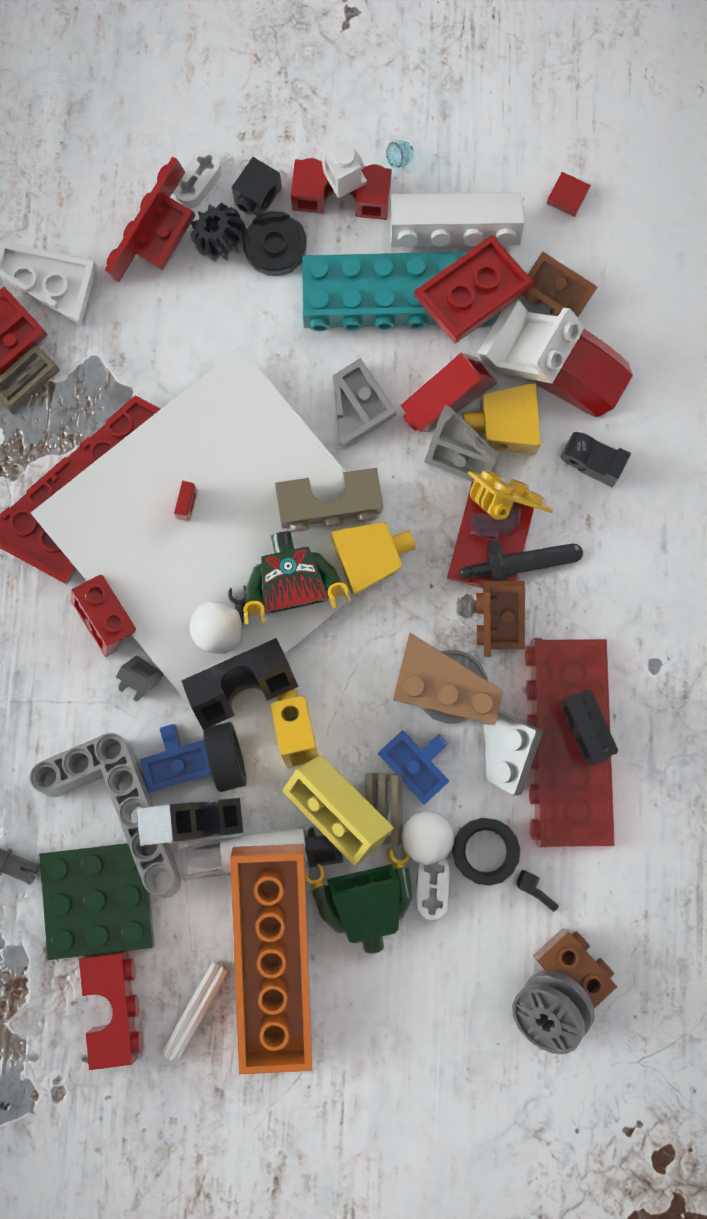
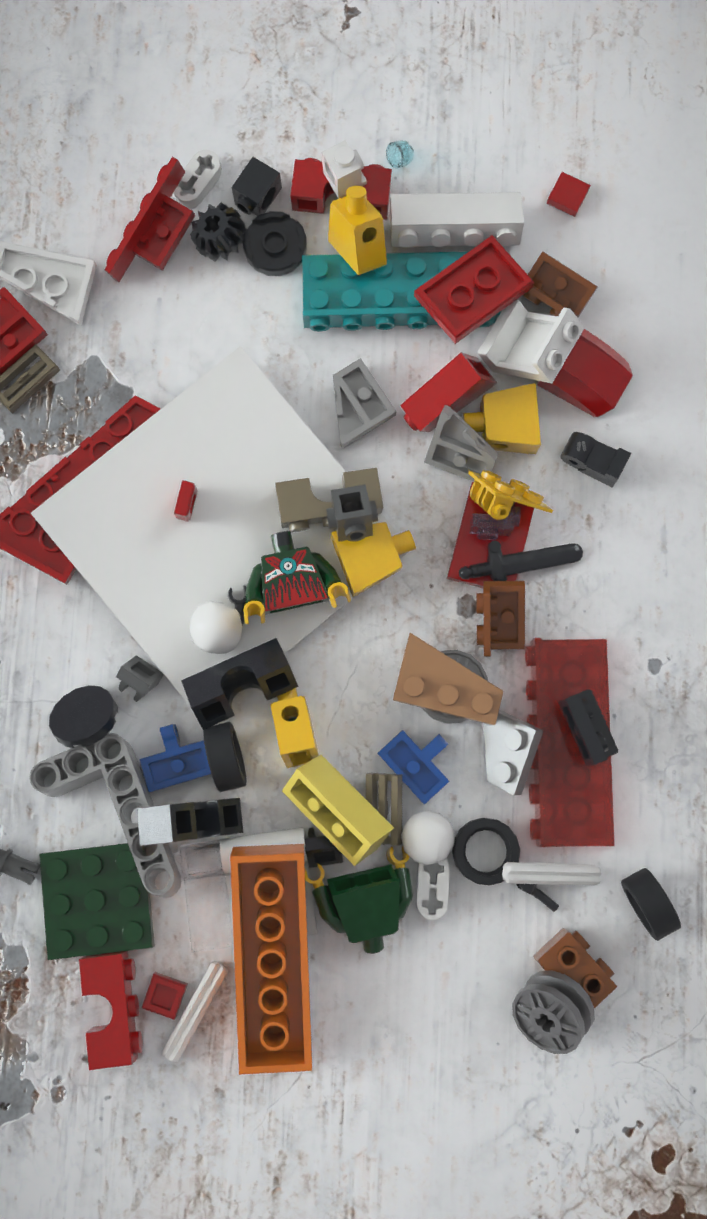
(83, 716): none -> black tile
(102, 614): red bracket -> none
(164, 995): none -> red tile
(352, 513): none -> dark grey brick
(357, 231): none -> yellow torso
(551, 873): none -> white axle
(651, 904): none -> black tyre

